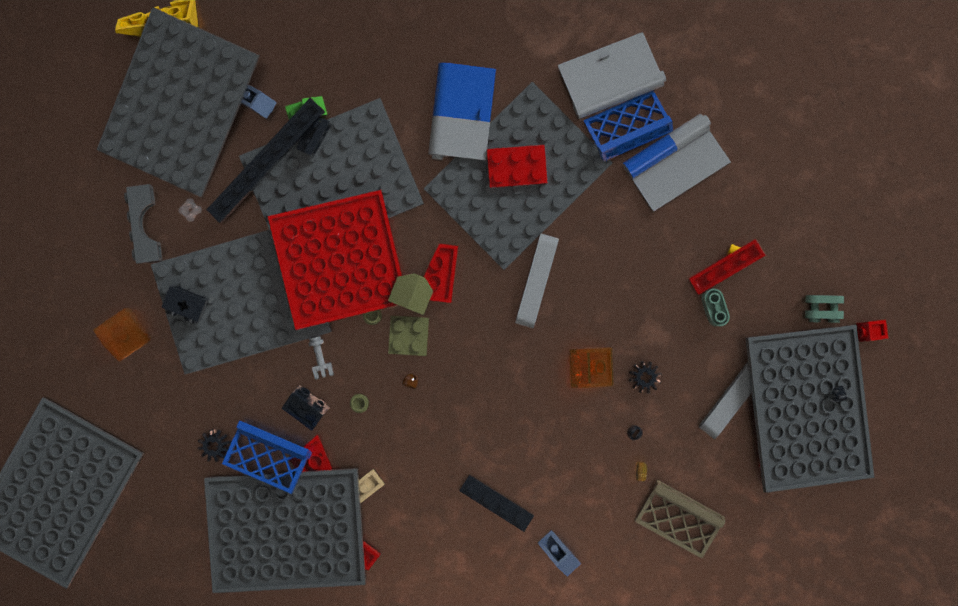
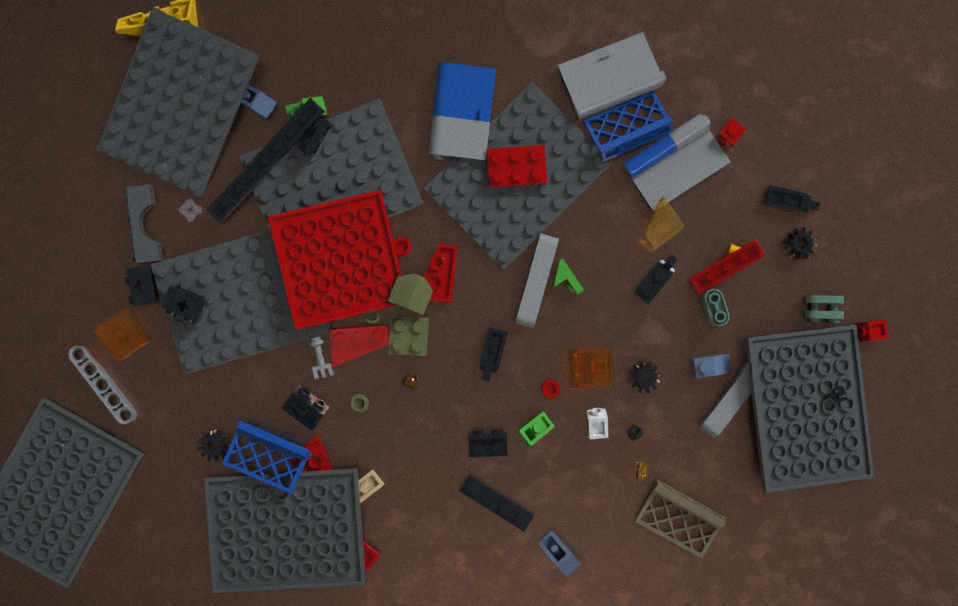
(94, 380): none -> light grey beam
(148, 294): none -> black brick
(356, 341): none -> red wing
(402, 246): none -> red tile
(487, 444): none -> black bracket
(492, 352): none -> black hinge
(535, 429): none -> bright green slope
(550, 388): none -> red tile
(564, 273): none -> bright green slope
(597, 423): none -> white bracket
(655, 279): none -> black hinge
(663, 224): none -> clear yellow wing
(711, 365): none -> sand blue slope
(730, 133): none -> red bracket
(790, 200): none -> black hinge
(804, 250): none -> black gear

